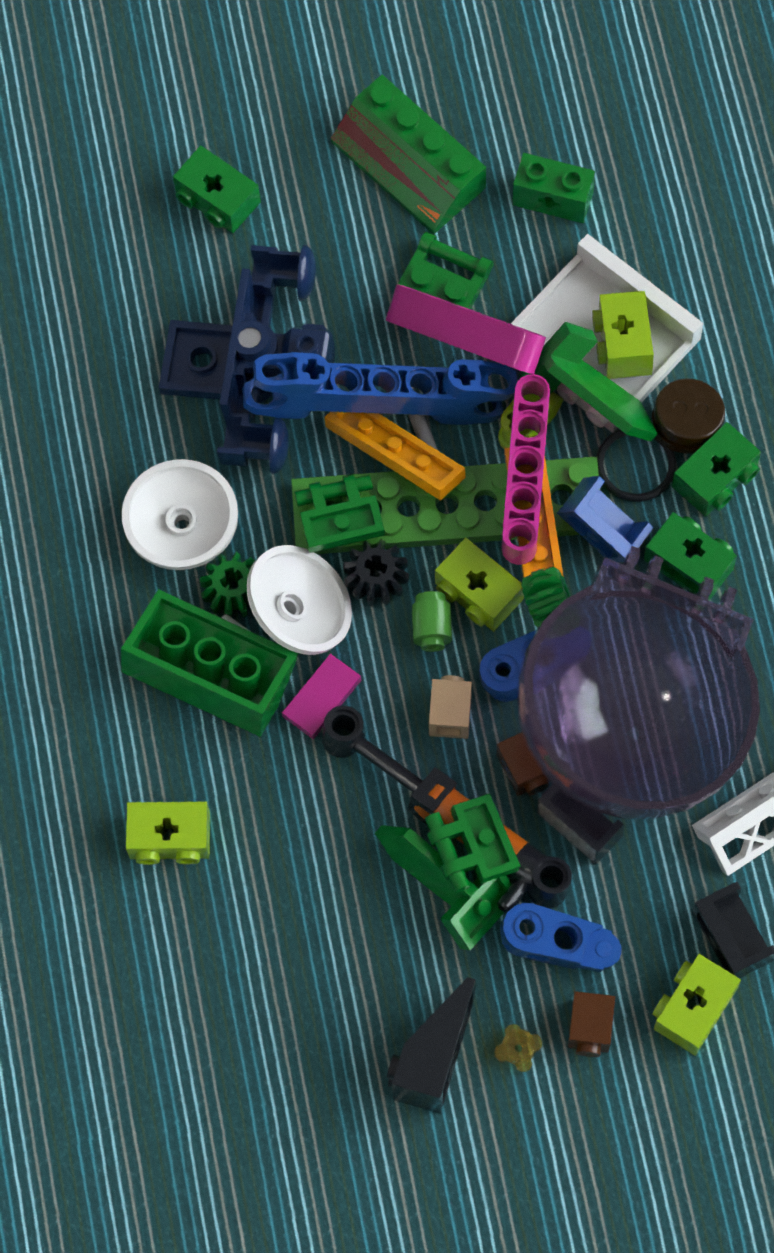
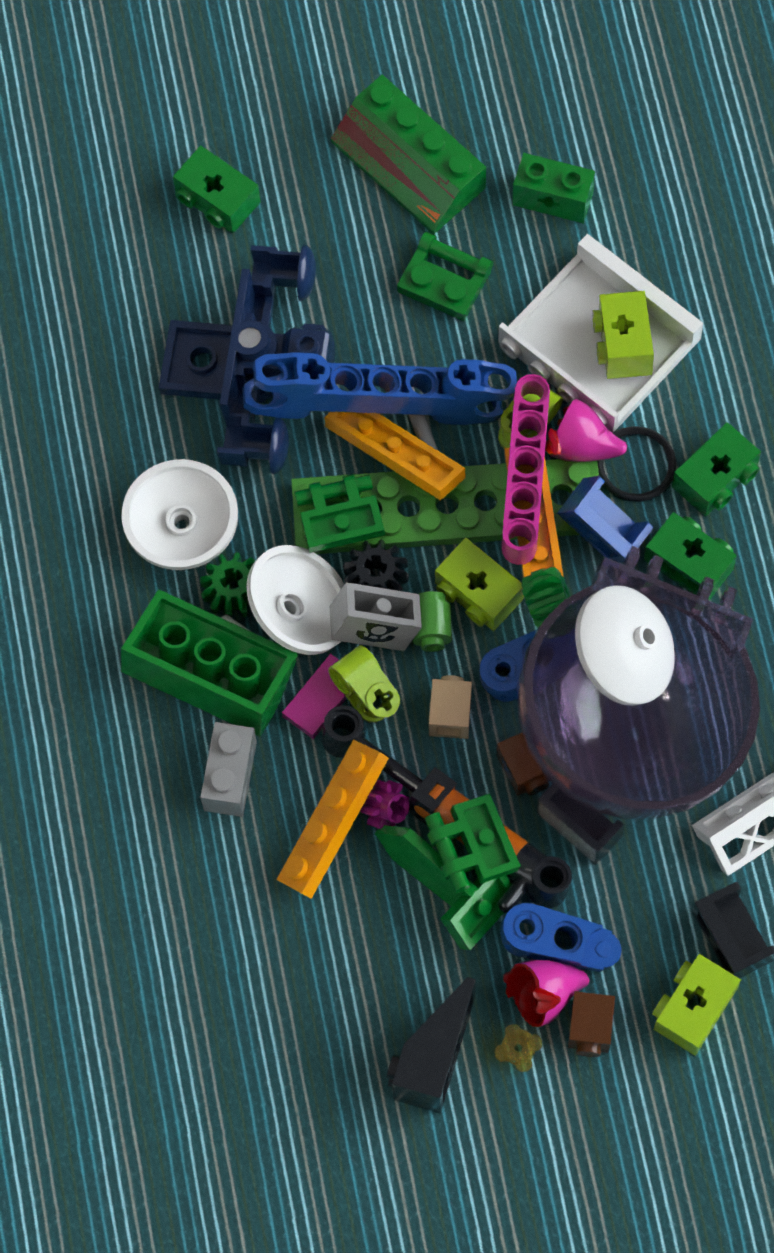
(149, 822): lime brick -> none
(228, 769): none -> light grey brick
(332, 818): none -> light orange plate
(362, 681): none -> lime piece
(375, 616): none -> light grey brick
(385, 804): none -> magenta gear
(466, 329): dark pink beam -> none
(543, 988): none -> hat
(563, 363): green piece -> none
(583, 436): none -> dark pink hat
(624, 645): none -> white dish
(687, 414): dark brown head -> none

